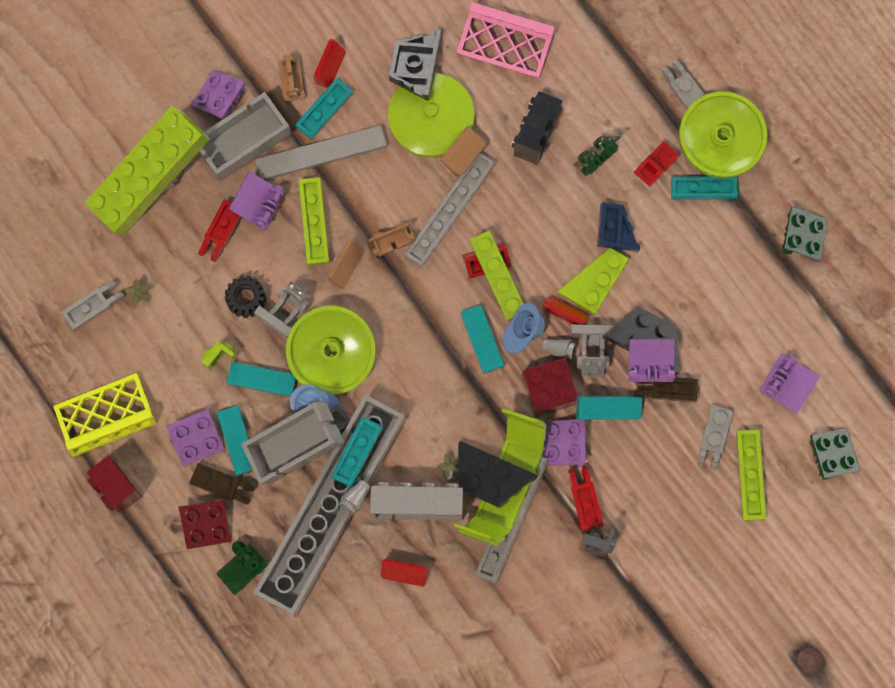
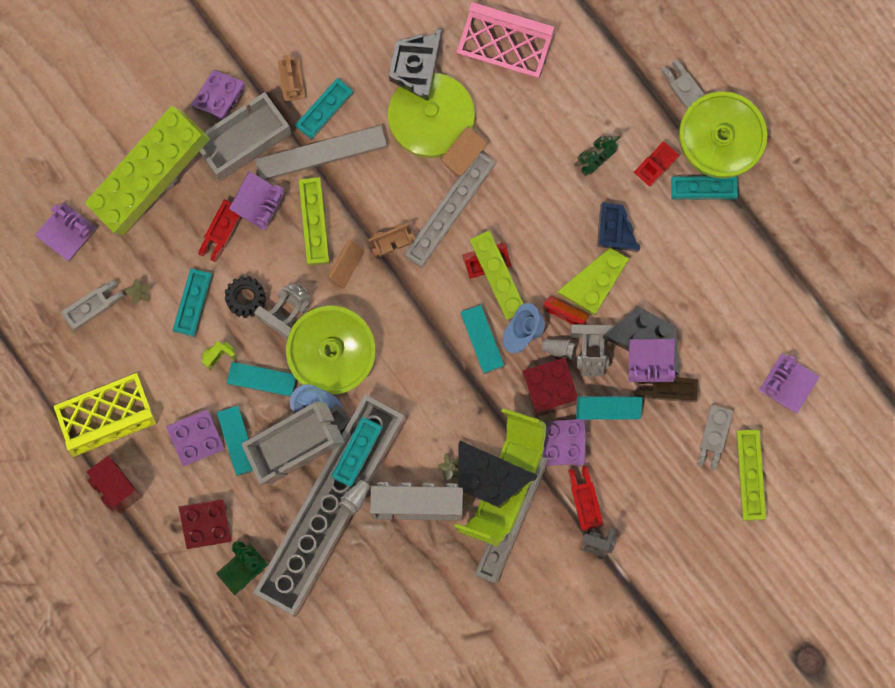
(65, 231): none -> medium lavender hinge
(192, 302): none -> teal tile
(219, 483): dark brown hinge -> none
(329, 64): red slope -> none
(404, 572): red slope -> none
(536, 127): black wedge -> none
(804, 234): hinge -> none
(834, 453): hinge -> none

